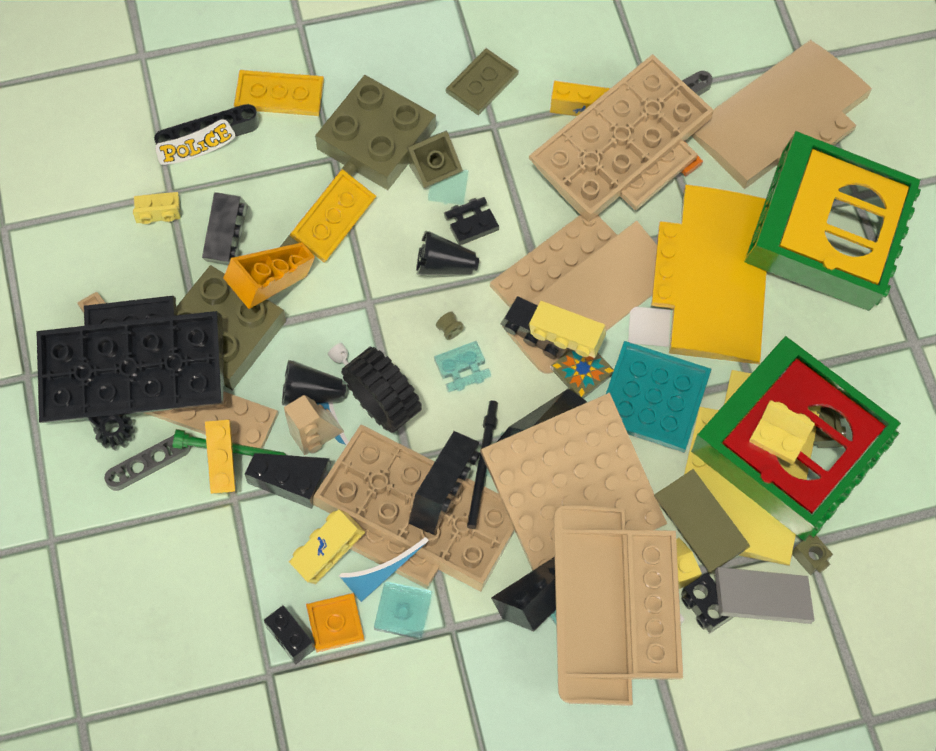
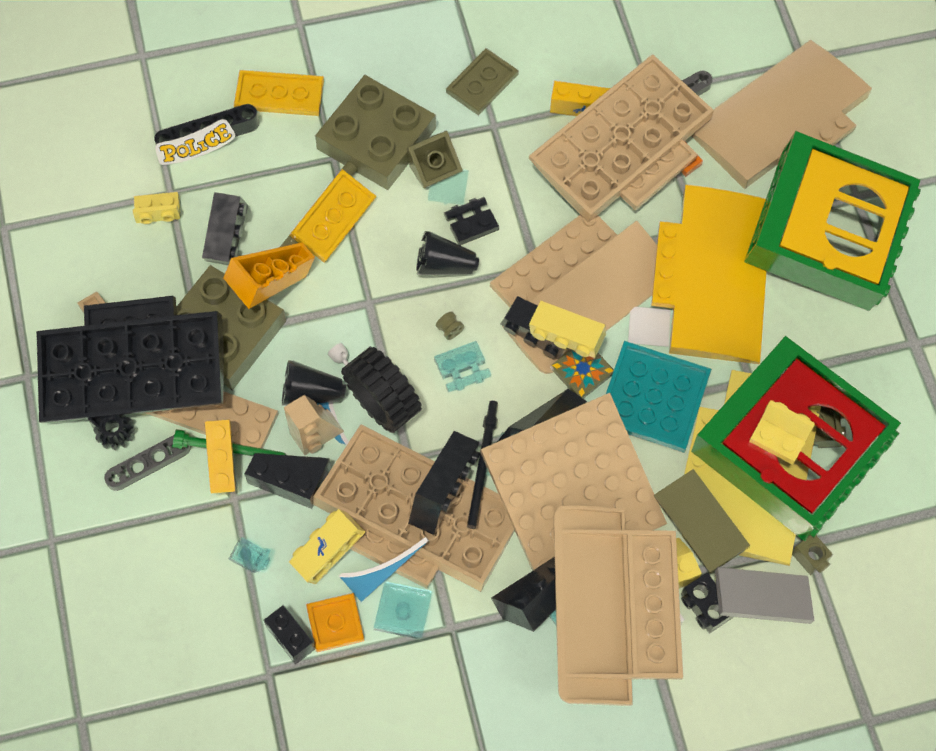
(250, 556): none -> clear light blue bracket

